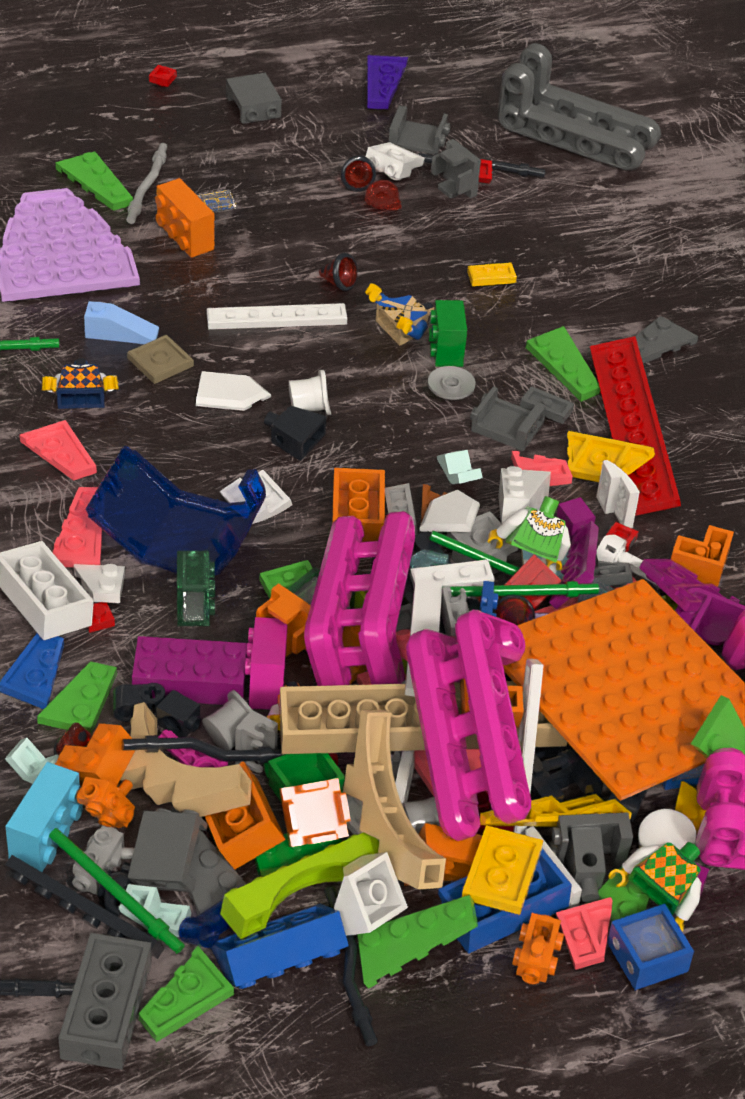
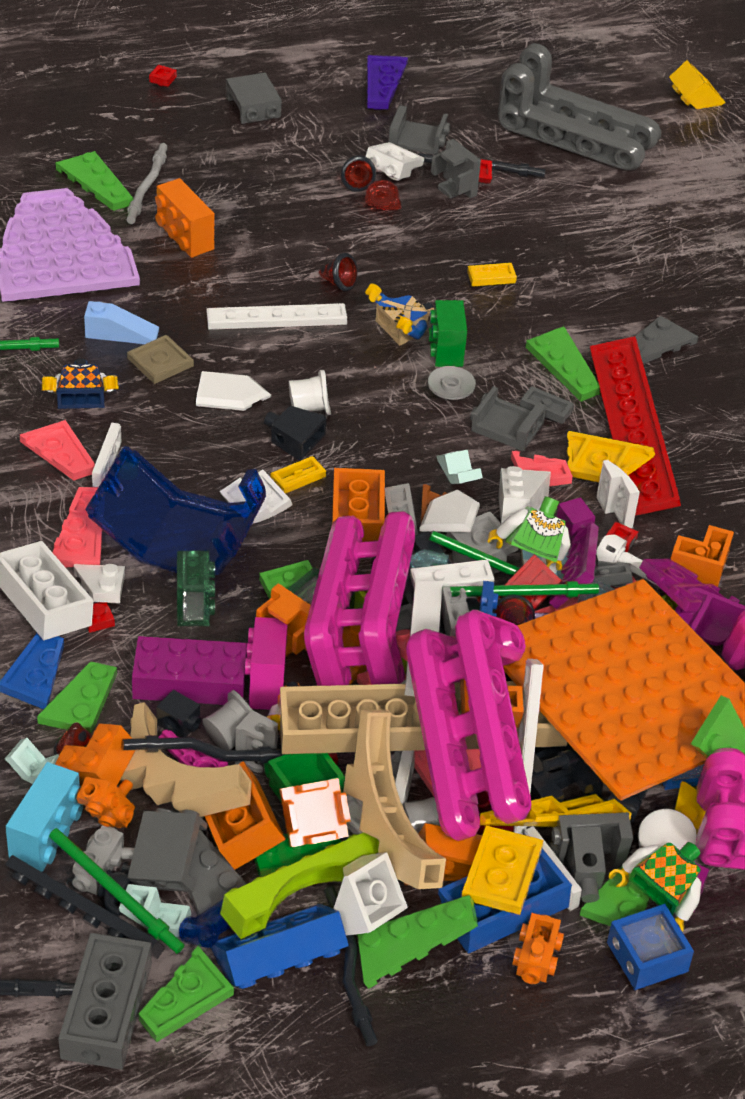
(107, 454): none -> white tile
(127, 696): black piece -> none
(219, 200): clear tile -> none
(300, 476): none -> yellow tile
(586, 931): coral wing -> none
(694, 87): none -> yellow slope

